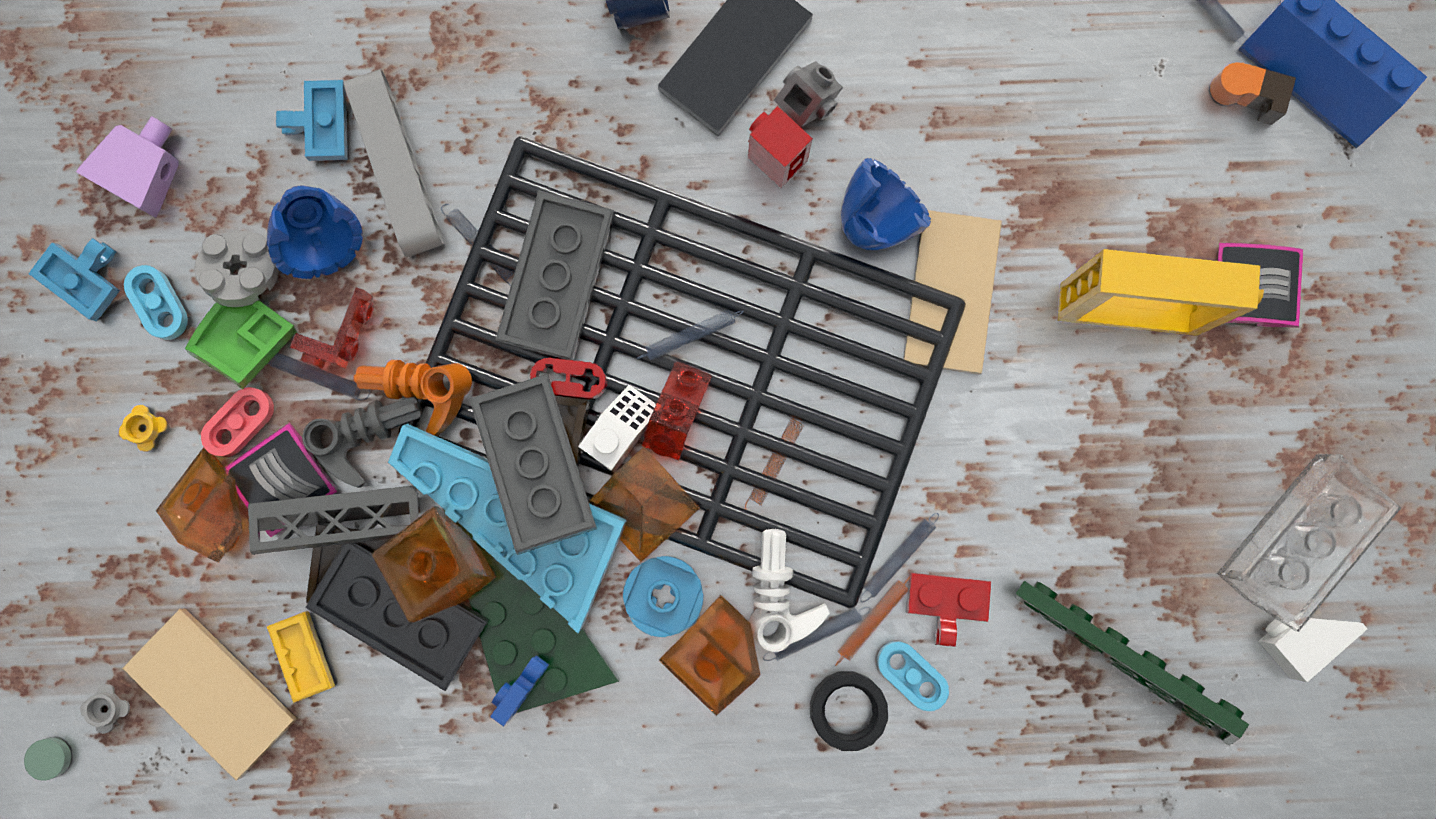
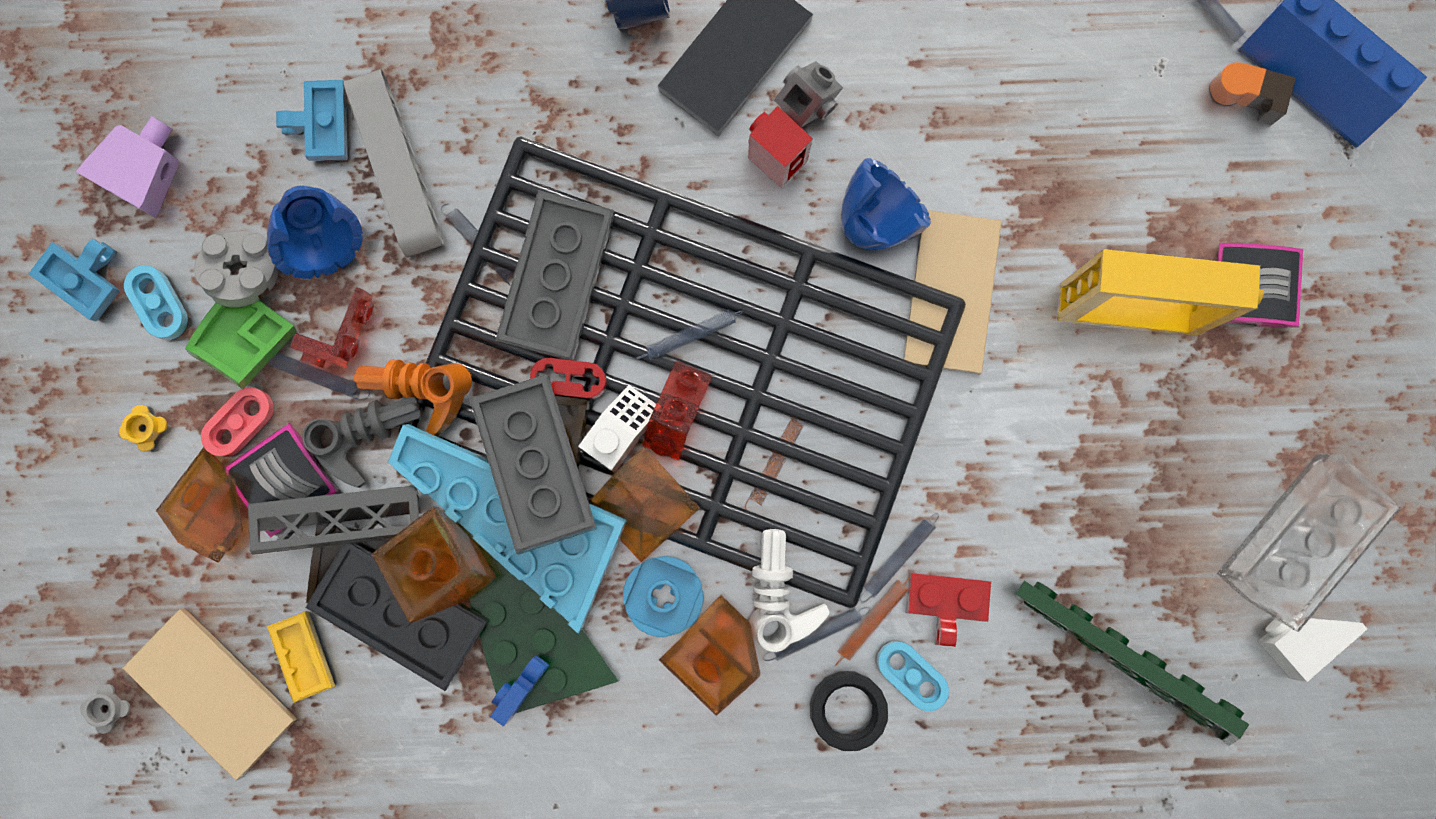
(47, 758): sand green tile -> none

